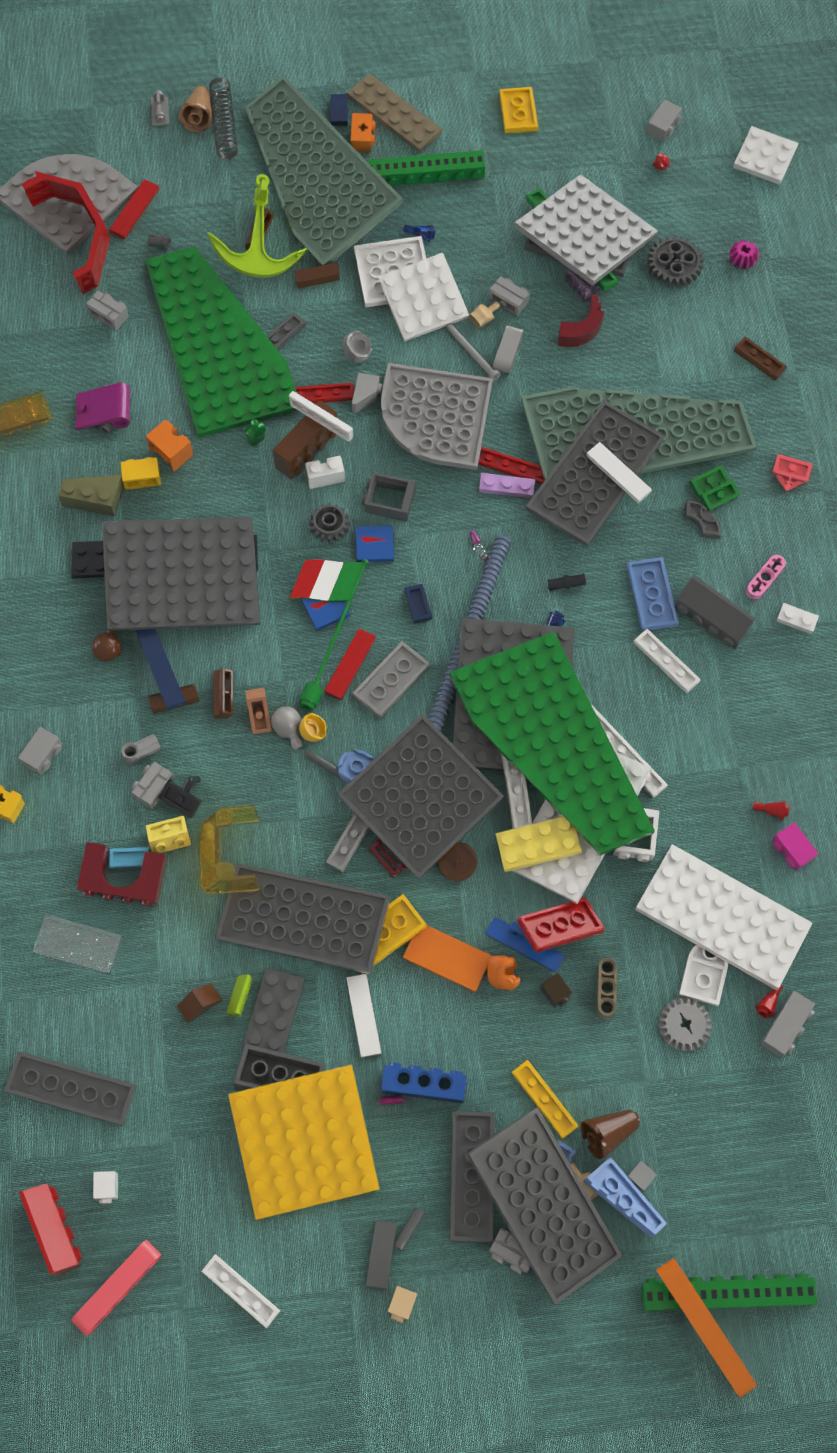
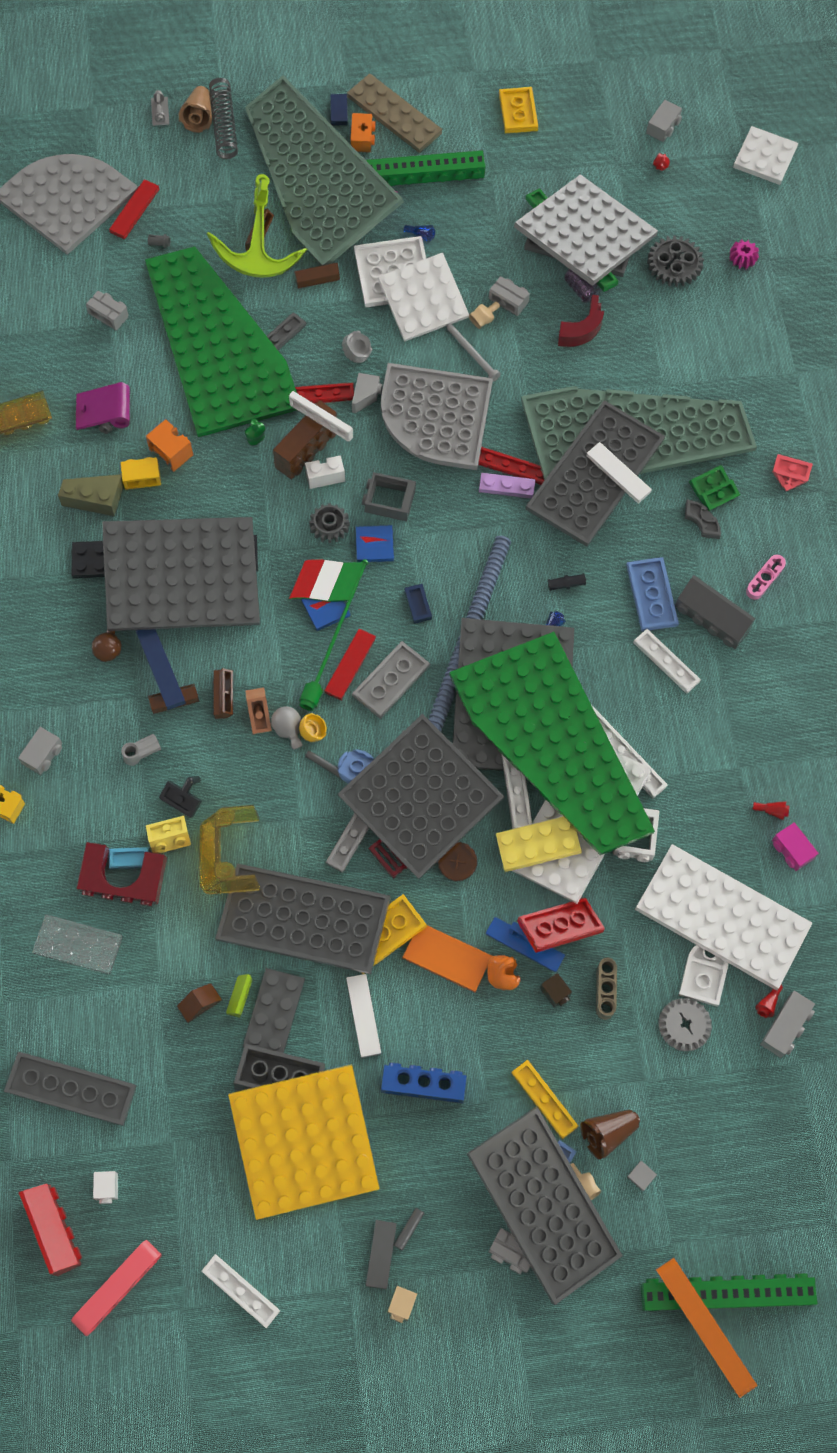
(48, 186): red panel -> none
(151, 784): light grey brick -> none
(391, 1100): dark pink piece -> none
(470, 1202): dark grey plate -> none
(477, 545): clear piece -> none
(508, 349): light grey beam -> none
(624, 1196): medium blue wing -> none
(760, 358): reddish brown tile -> none
(797, 618): white plate -> none

